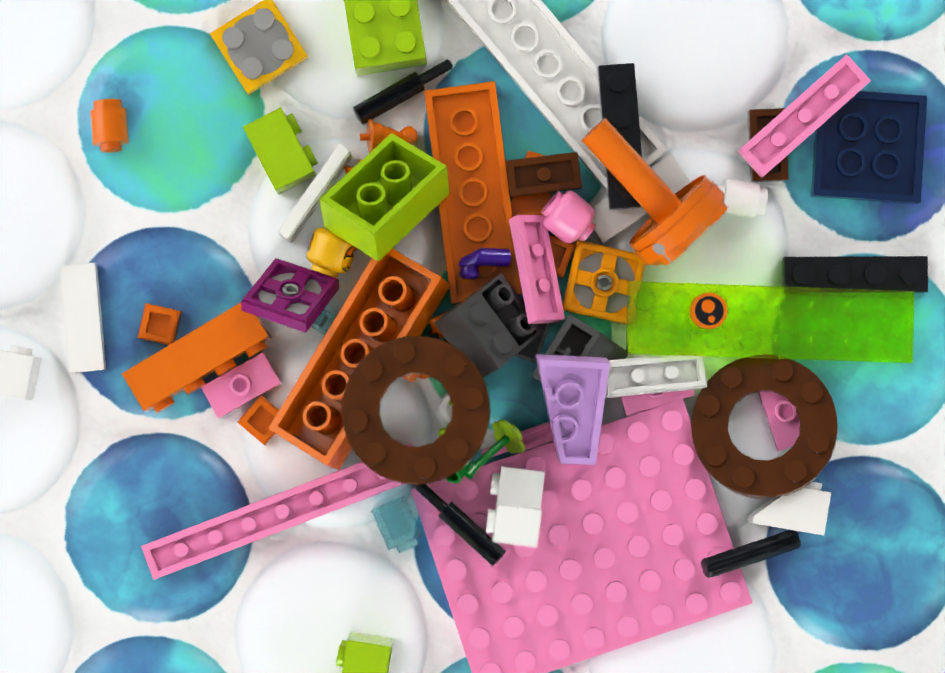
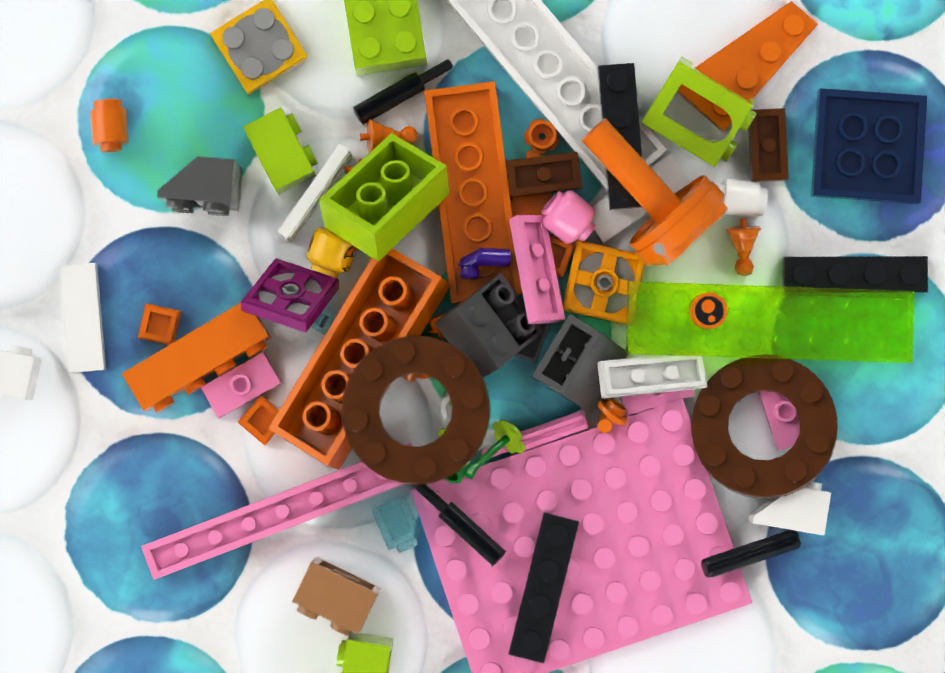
(206, 185): none -> dark grey slope
(335, 596): none -> medium nougat brick
(517, 506): white brick -> none
(532, 136): none -> orange plate
(543, 587): none -> black plate
(575, 404): lavender wing -> none
(610, 412): none -> orange plate
(735, 105): none -> lime panel
(743, 239): none -> orange piece
(751, 60): none -> orange wing
(804, 116): bright pink plate -> none

